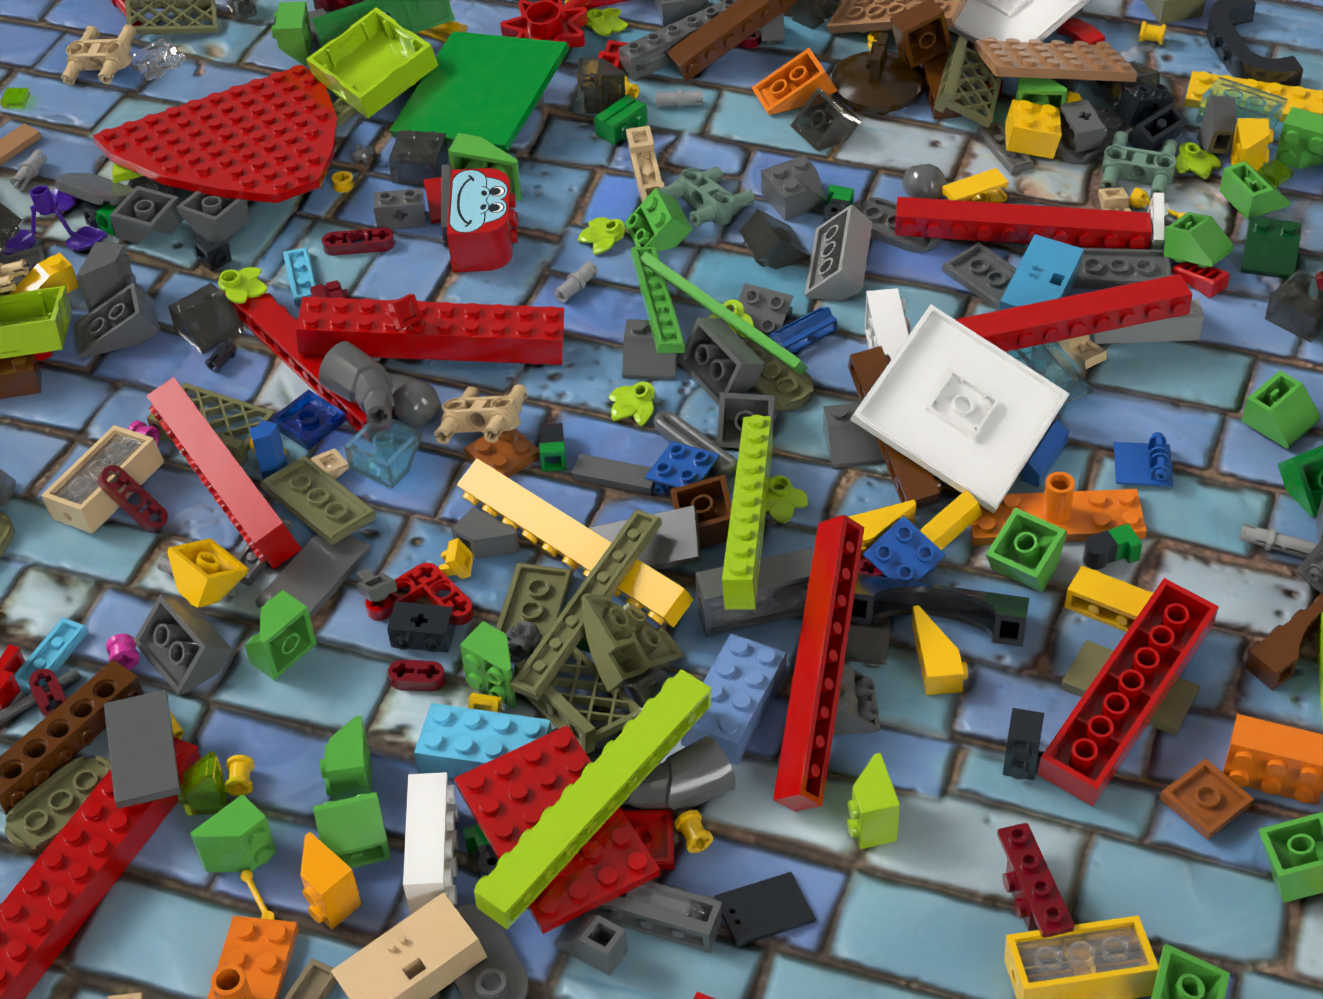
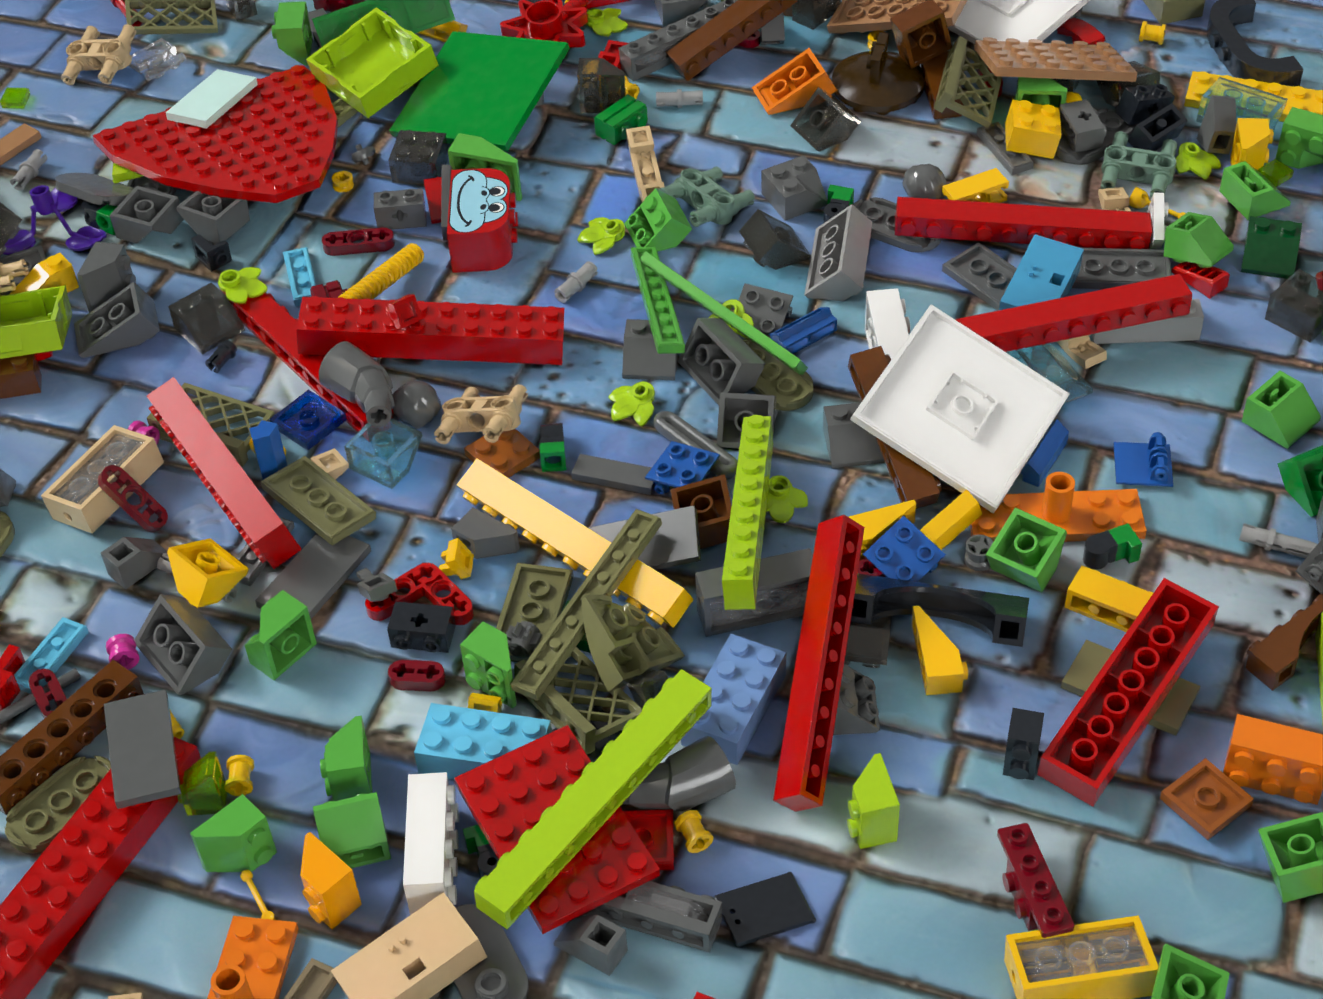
(131, 559): none -> dark grey slope
(211, 98): none -> light aqua tile
(386, 273): none -> yellow piece
(976, 552): none -> dark grey wheel

